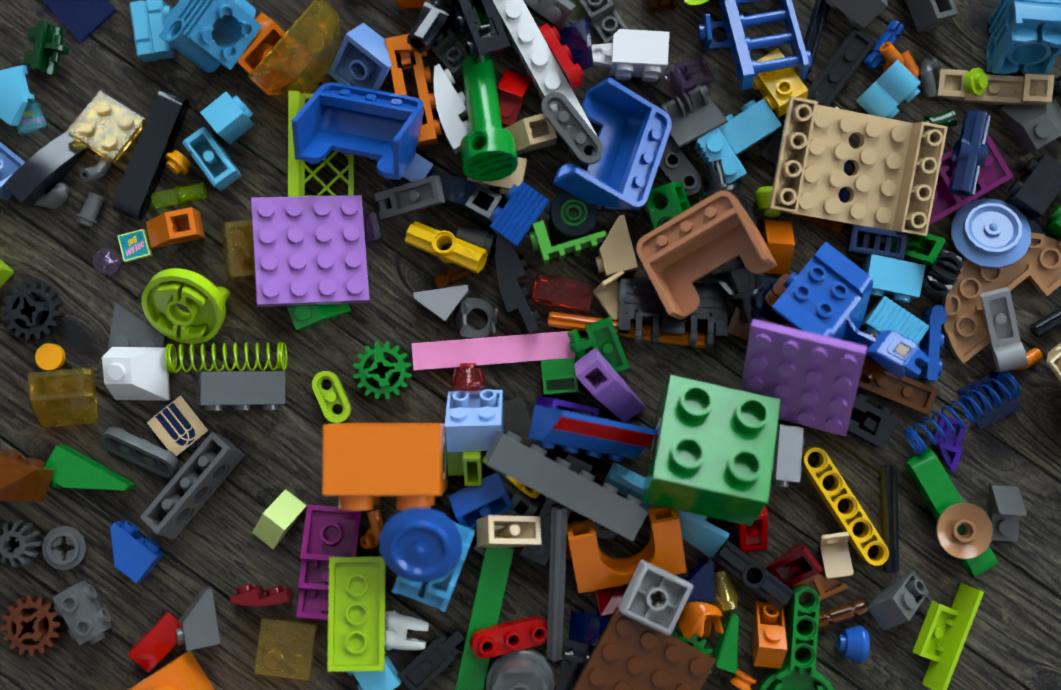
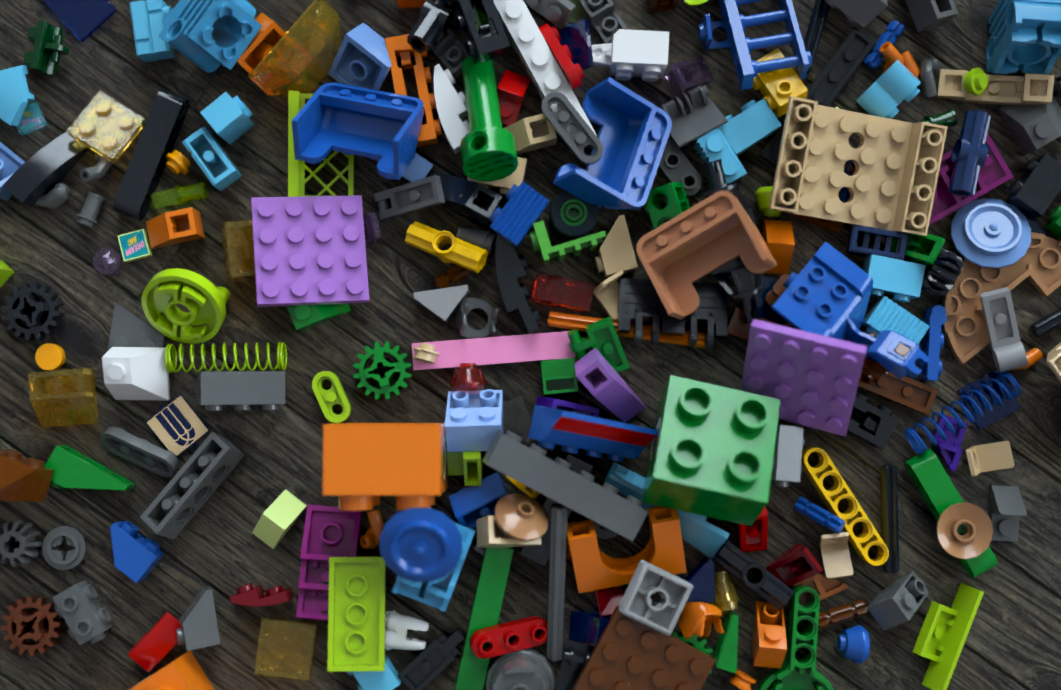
(425, 353): none -> tan plate
(521, 517): none -> medium nougat dish
(819, 515): none -> blue axle
(989, 457): none -> tan bracket

